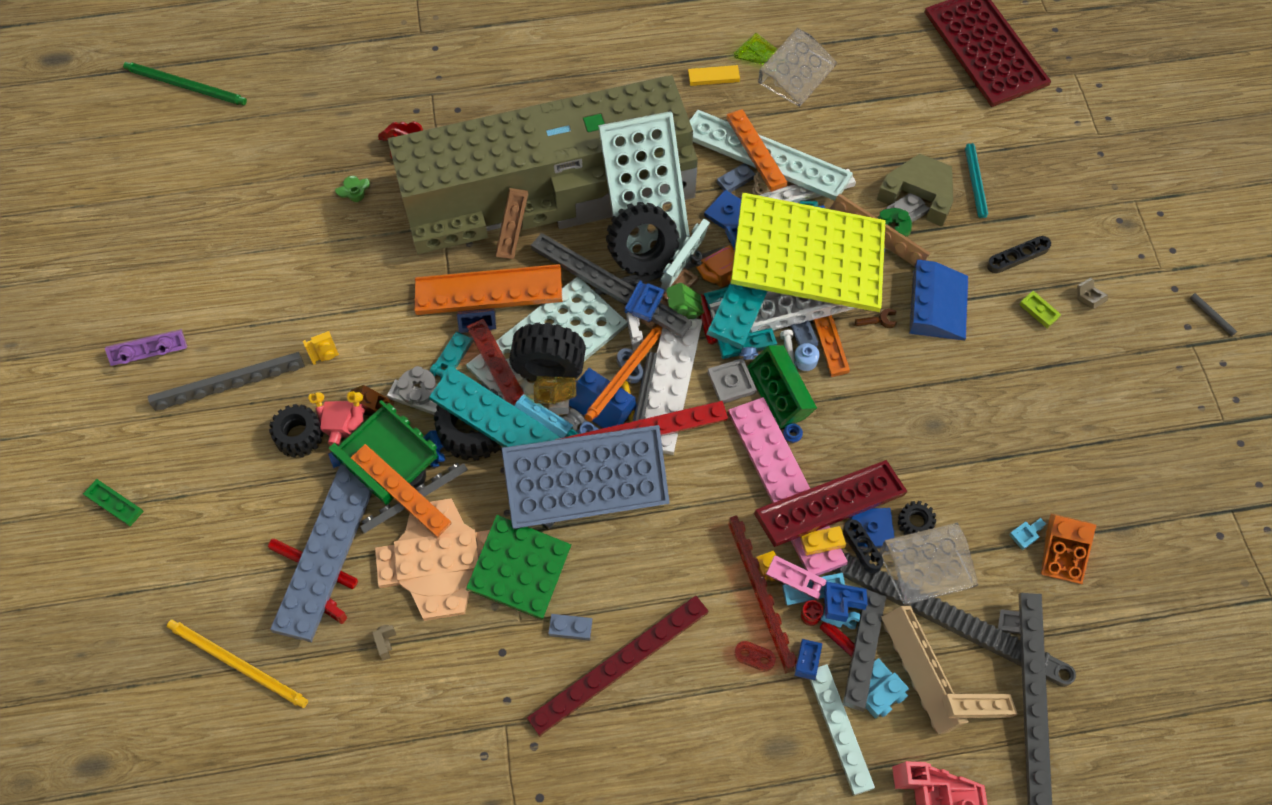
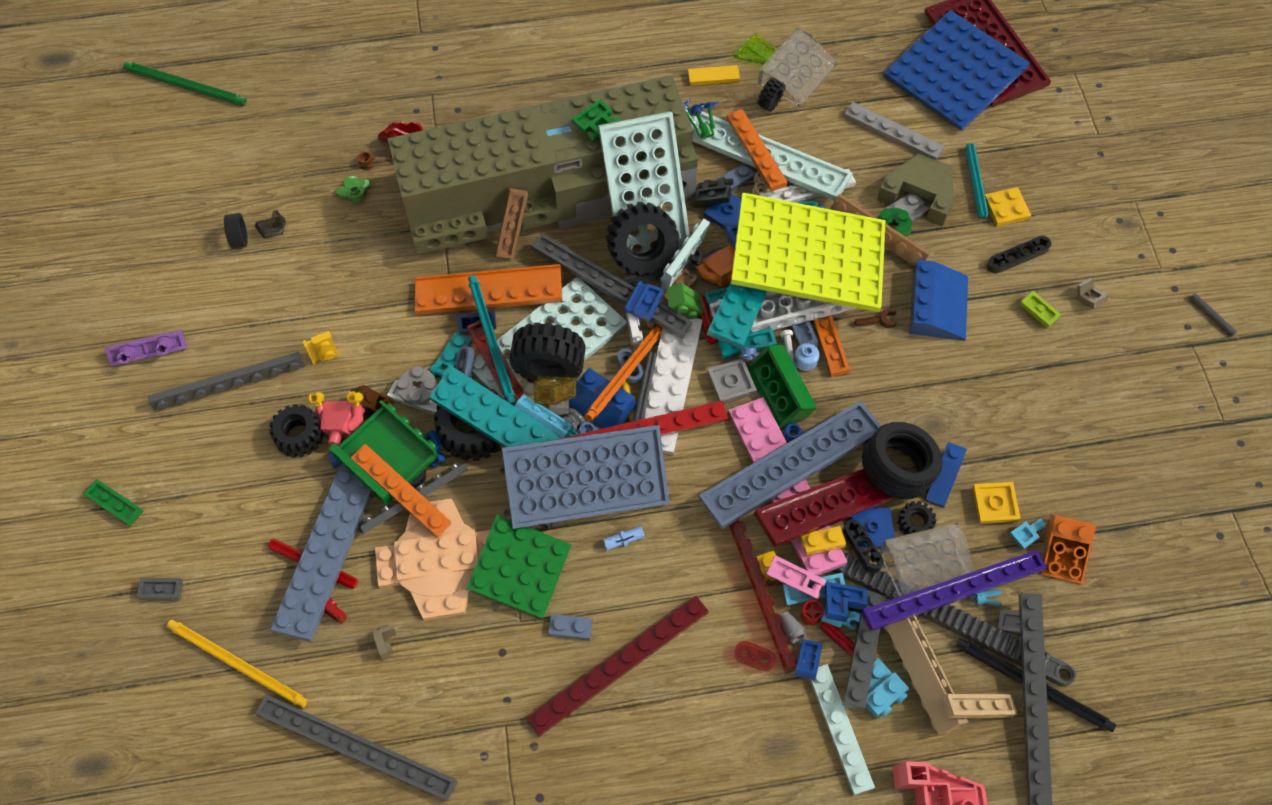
(159, 589): none -> dark grey plate
(235, 230): none -> black tyre
(272, 226): none -> clear smoke bracket
(357, 748): none -> dark grey plate
(363, 156): none -> dark orange plate
(465, 360): none -> sand blue plate
(491, 339): none -> teal piece
(591, 117): none -> green plate
(623, 538): none -> light blue pin
(705, 129): none -> green plant
(713, 192): none -> pearl dark grey plate
(771, 94): none -> black tyre
(789, 465): none -> sand blue plate
(792, 627): none -> light grey cone
(893, 131): none -> light grey plate
(914, 443): none -> black tyre
(951, 463): none -> blue slope
(953, 590): none -> dark purple plate
(956, 70): none -> blue plate
(981, 598): none -> medium azure piece
(996, 502): none -> yellow plate
(1007, 207): none -> yellow plate
(1052, 694): none -> black piece

